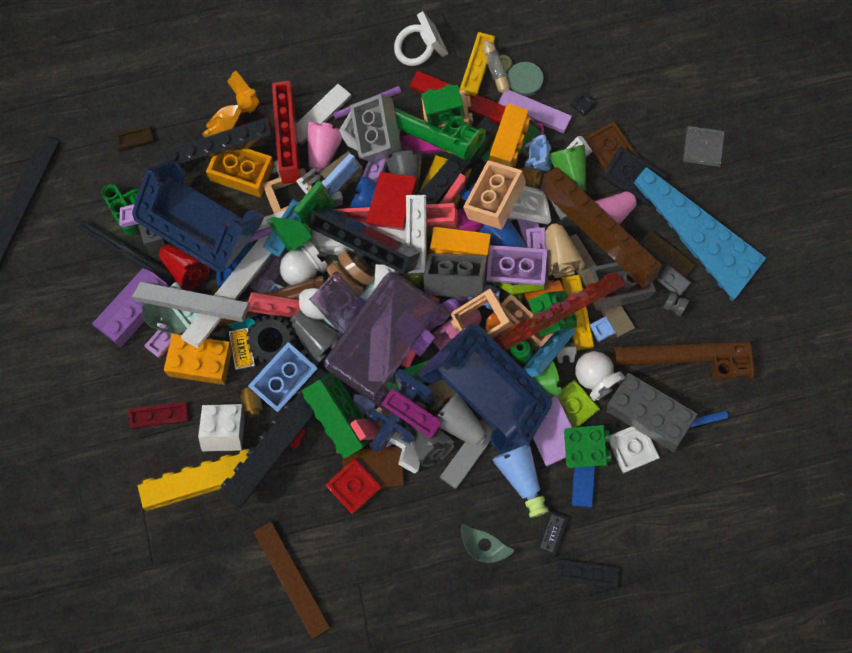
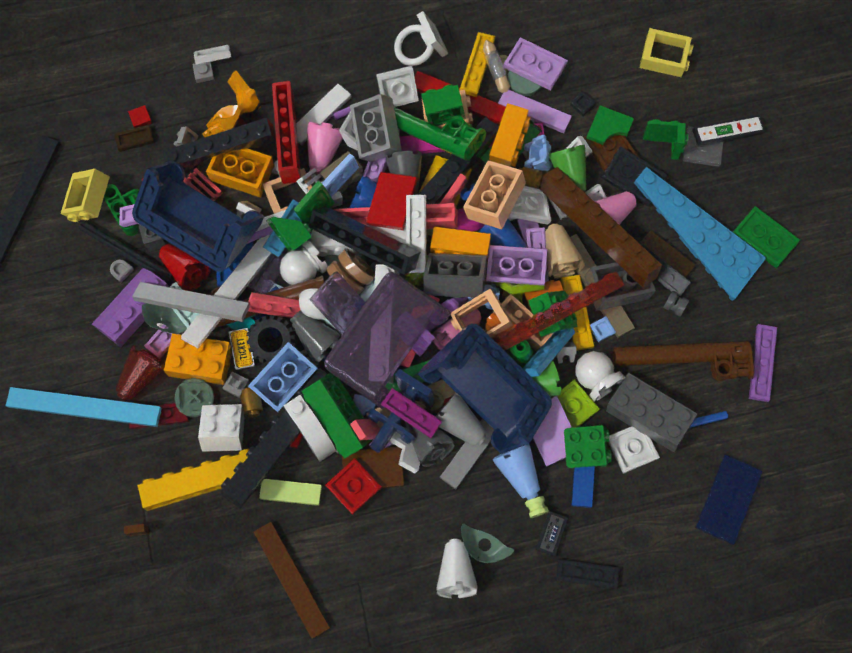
(84, 407): none -> medium azure tile
(85, 195): none -> light yellow window
(120, 270): none -> light grey tile
(135, 530): none -> reddish brown tile
(137, 373): none -> clear red cone
(140, 117): none -> red tile
(185, 136): none -> light grey tile
(192, 176): none -> coral tile
(192, 395): none -> sand green tile
(203, 72): none -> light grey plate
(212, 54): none -> white tile
(235, 384): none -> light grey tile
(245, 206): none -> white tile
(290, 492): none -> yellowish green tile
(310, 428): none -> white arch
(398, 85): none -> white tile
(456, 572): none -> white cone
(535, 63): none -> lavender tile
(596, 193): none -> white tile
(608, 124): none -> green tile
(661, 65): none -> light yellow window
(667, 132): none -> green bracket
(728, 130): none -> tile
(728, 499): none -> clear blue tile
(763, 362): none -> medium lavender tile
(766, 236): none -> green tile

